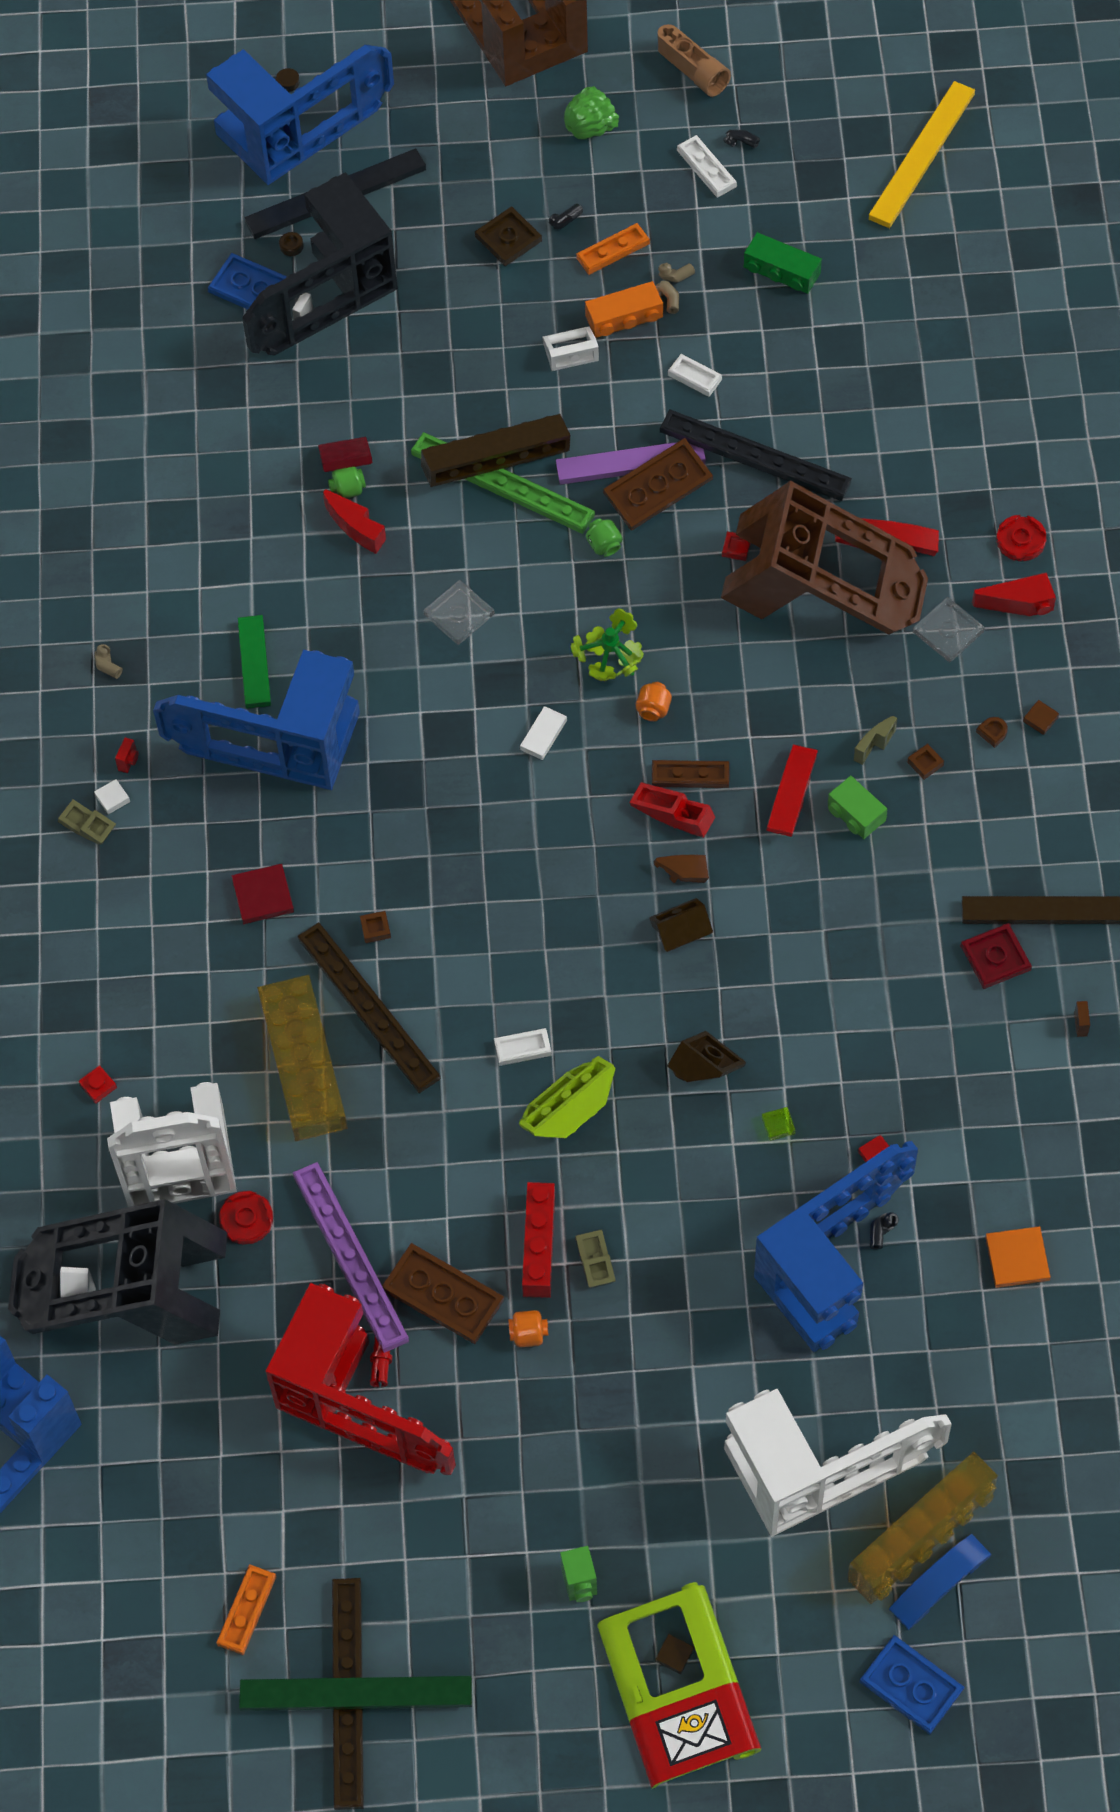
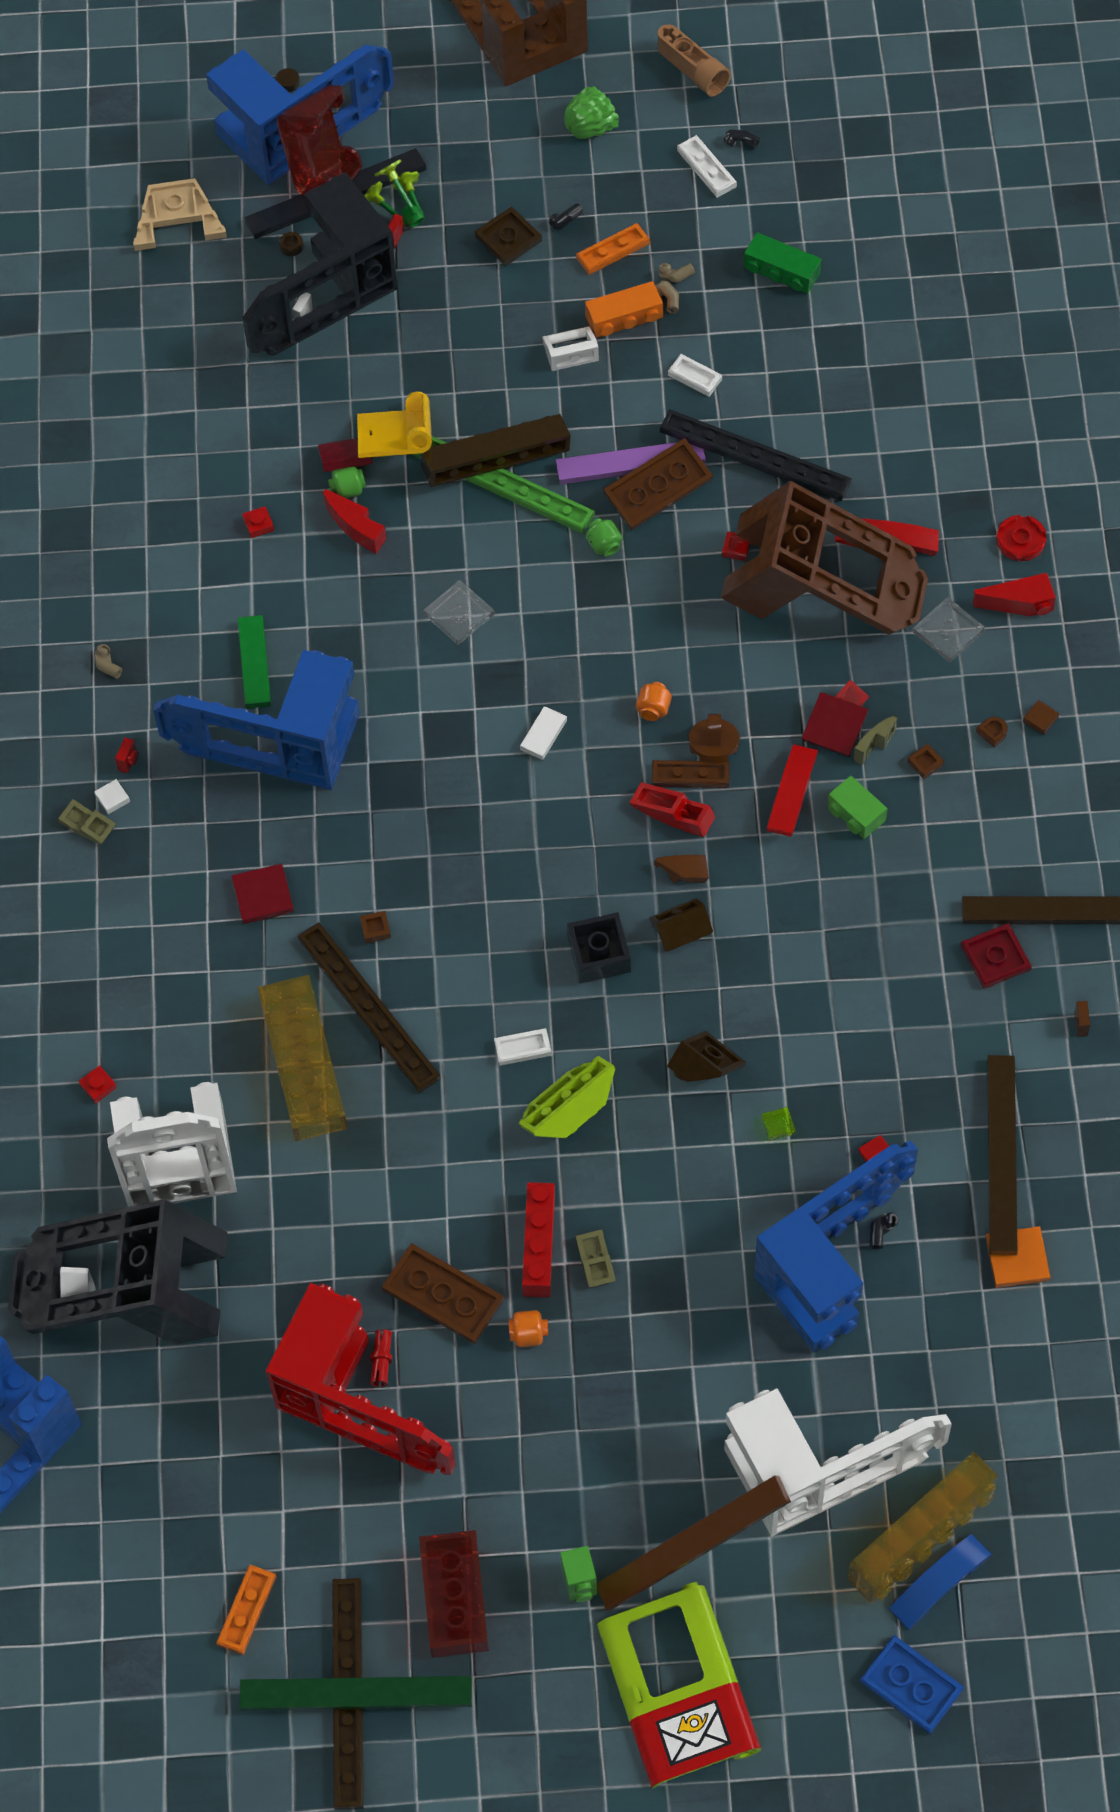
(172, 205): none -> tan wing
(242, 281): blue tile -> none
(246, 1217): red tile -> none
(258, 522): none -> red plate
(313, 141): none -> clear red windscreen
(350, 1257): medium lavender tile -> none
(396, 431): none -> yellow door
(397, 228): none -> red tile
(411, 213): none -> plant
(453, 1594): none -> clear red brick
(599, 947): none -> black brick
(608, 641): lime plant -> none
(674, 1654): dark brown tile -> none
(693, 1542): none -> reddish brown tile
(714, 739): none -> reddish brown tile
(835, 724): none -> dark red tile
(853, 694): none -> red plate
(921, 154): yellow tile -> none
(1002, 1155): none -> dark brown tile

